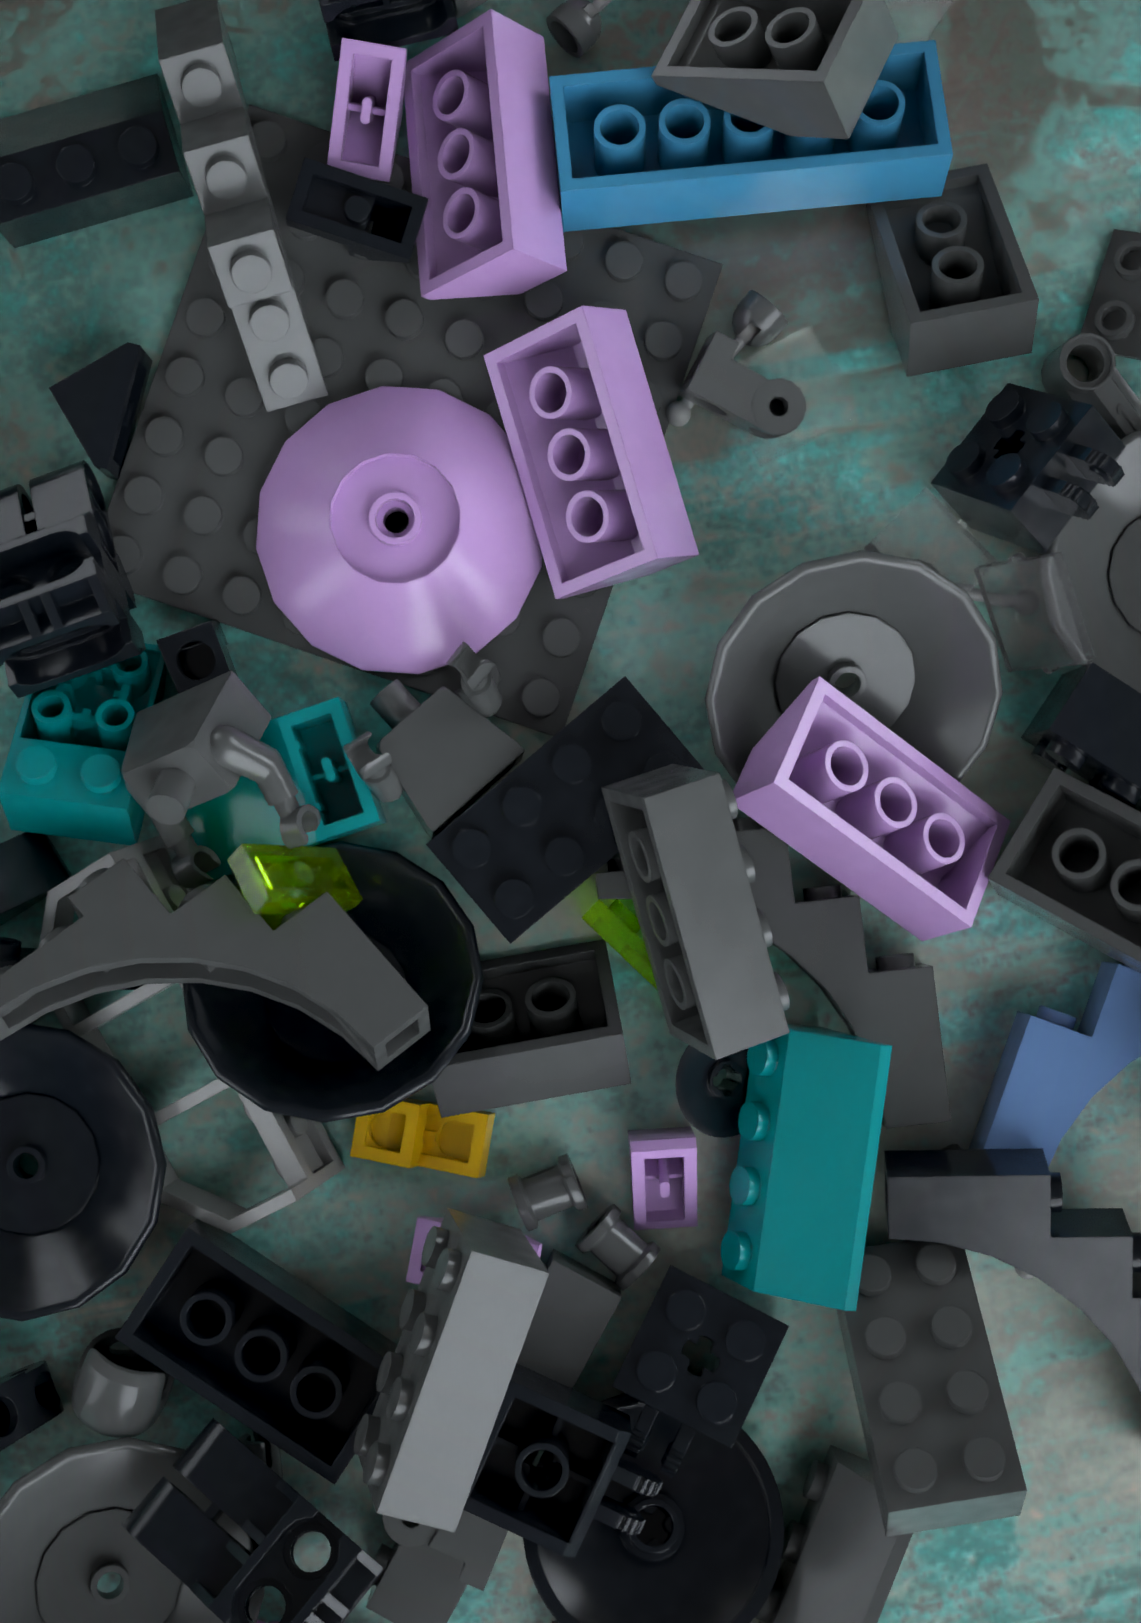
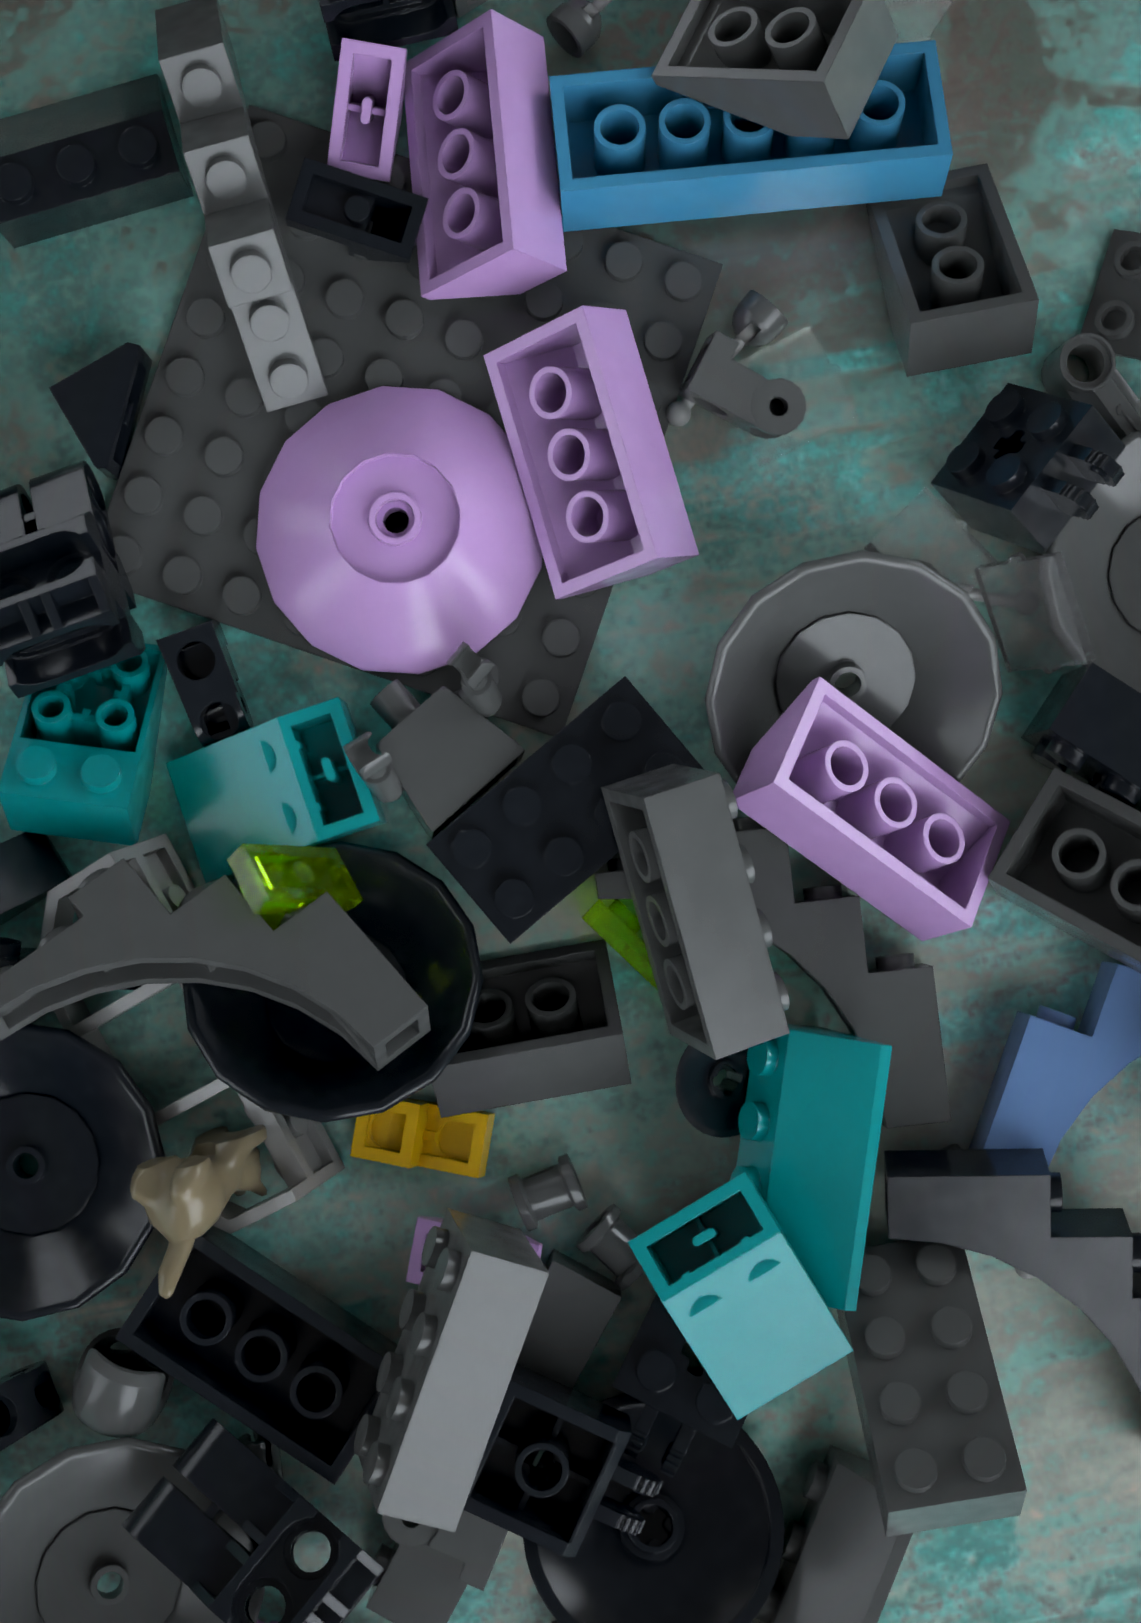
(190, 1192): none -> dark tan animal
(197, 751): dark grey torso -> none
(663, 1177): lavender slope -> none
(740, 1295): none -> teal slope

